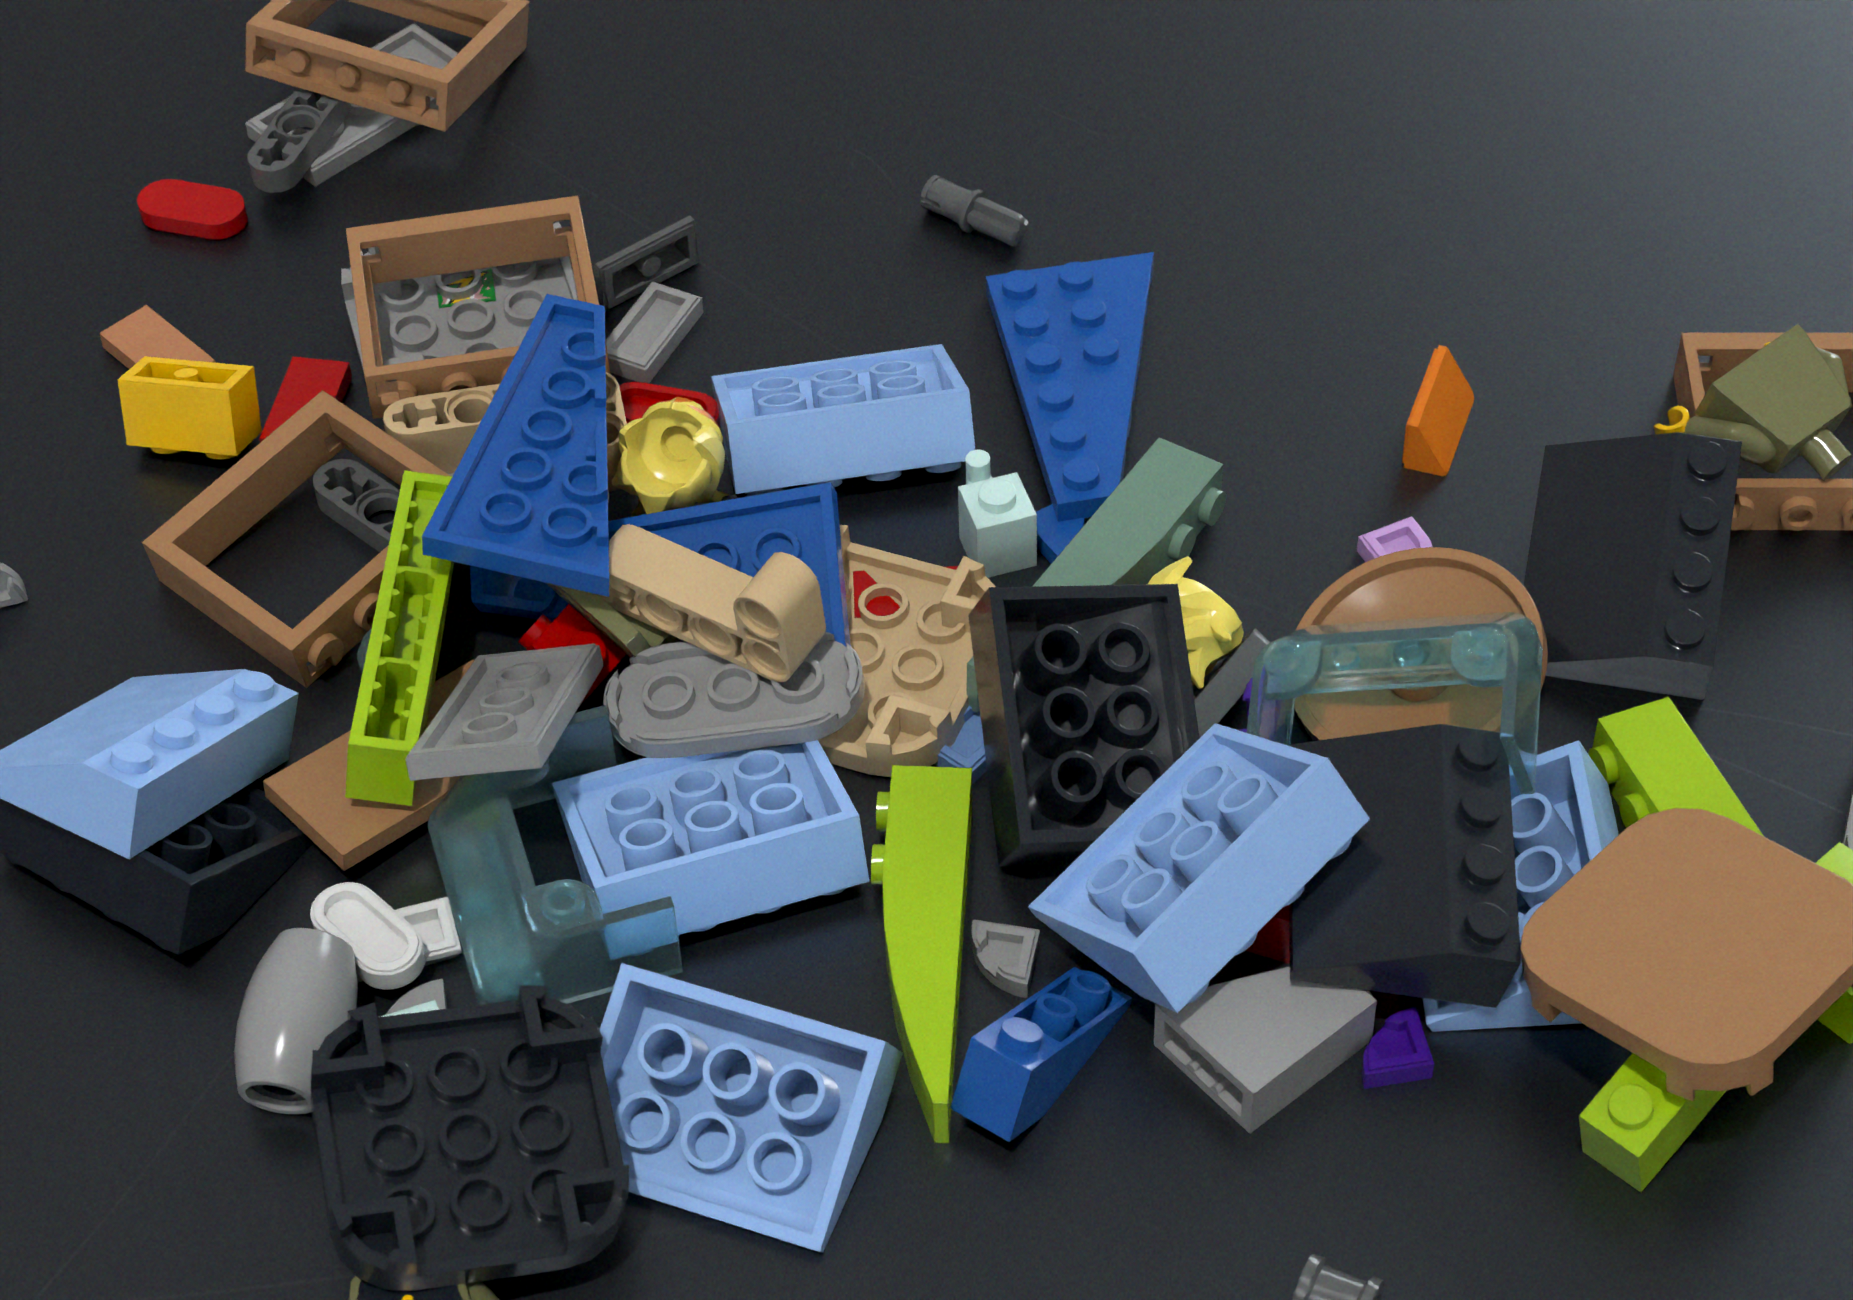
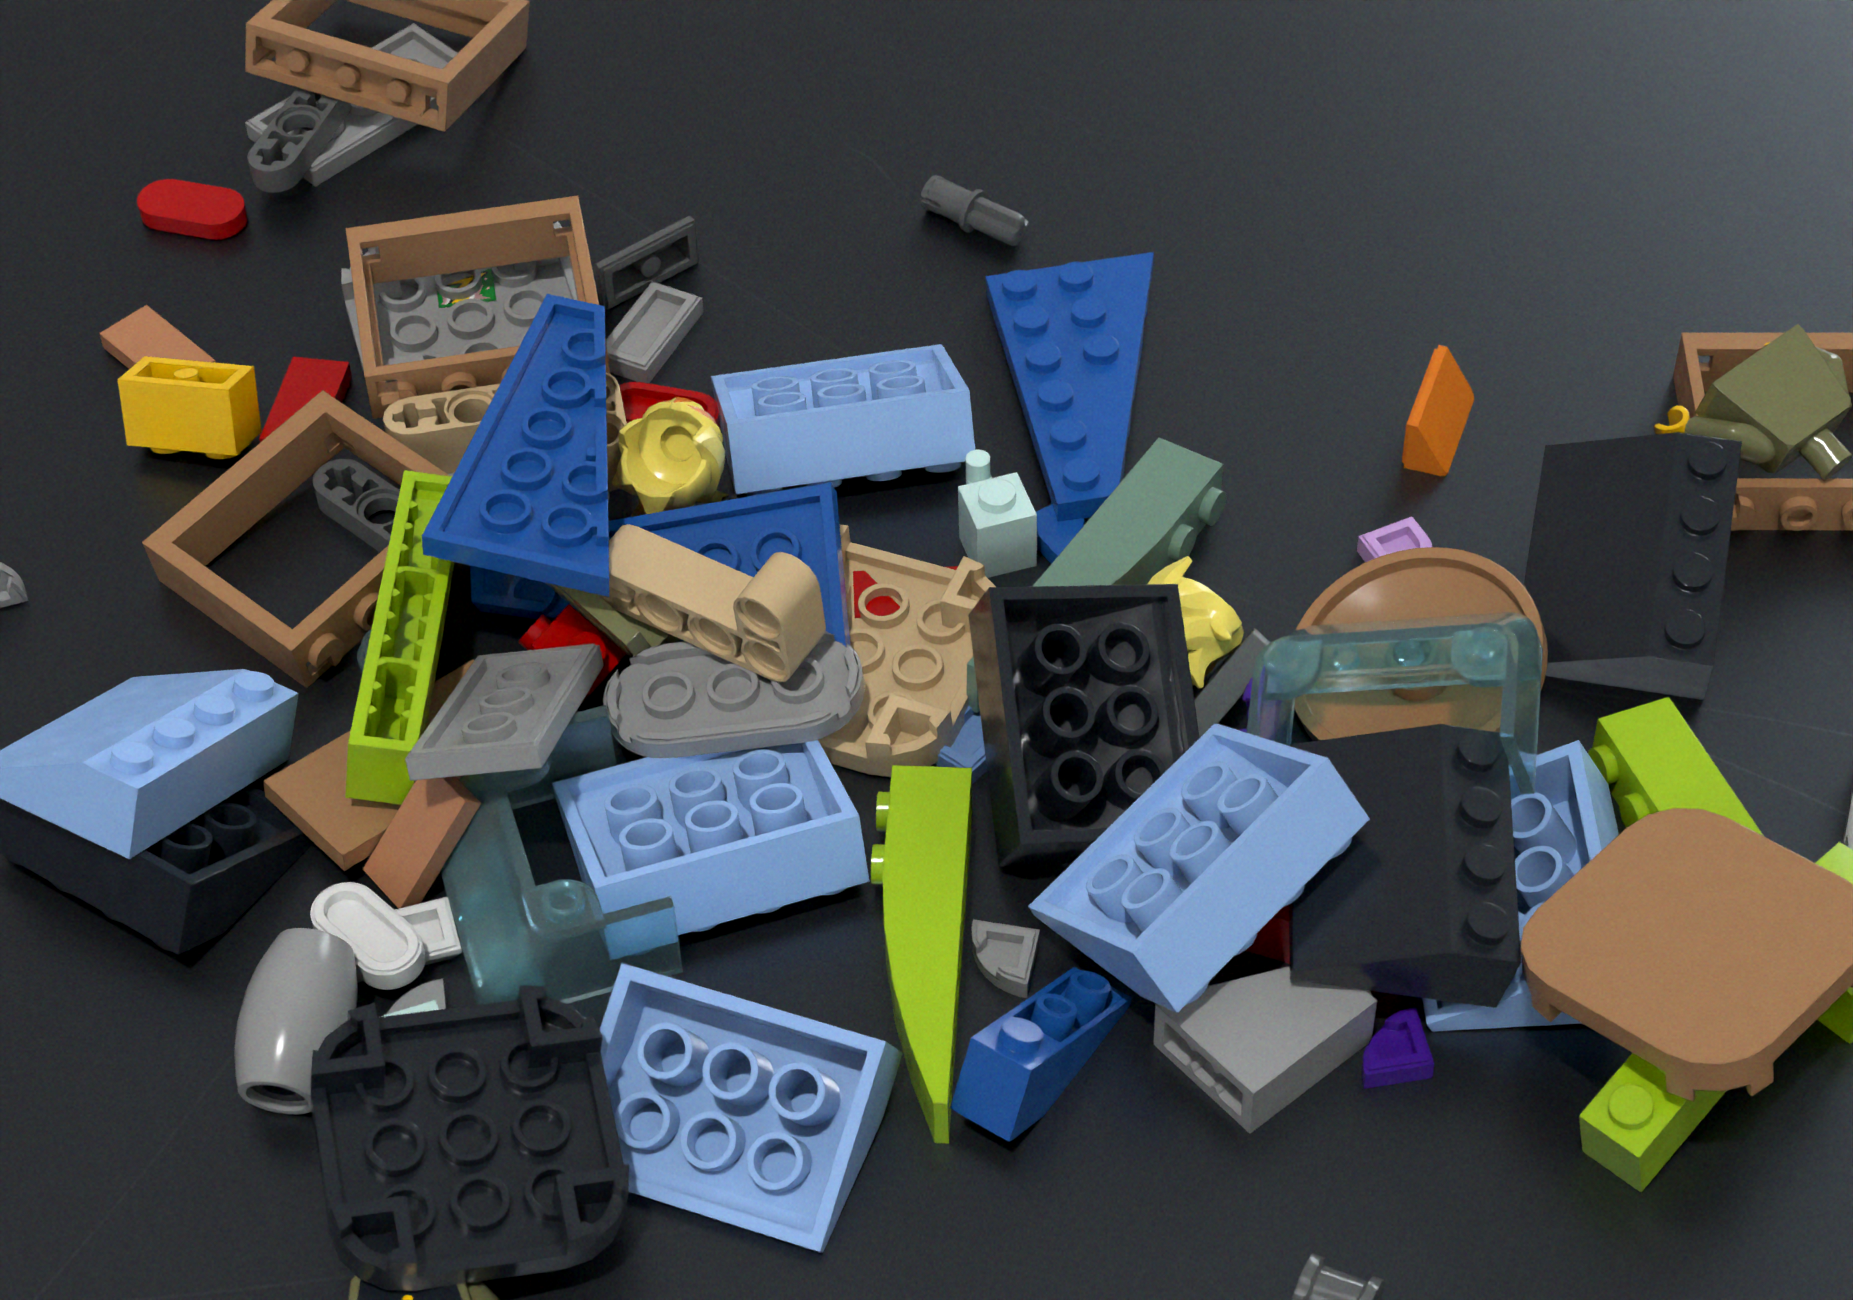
(421, 839): none -> nougat tile

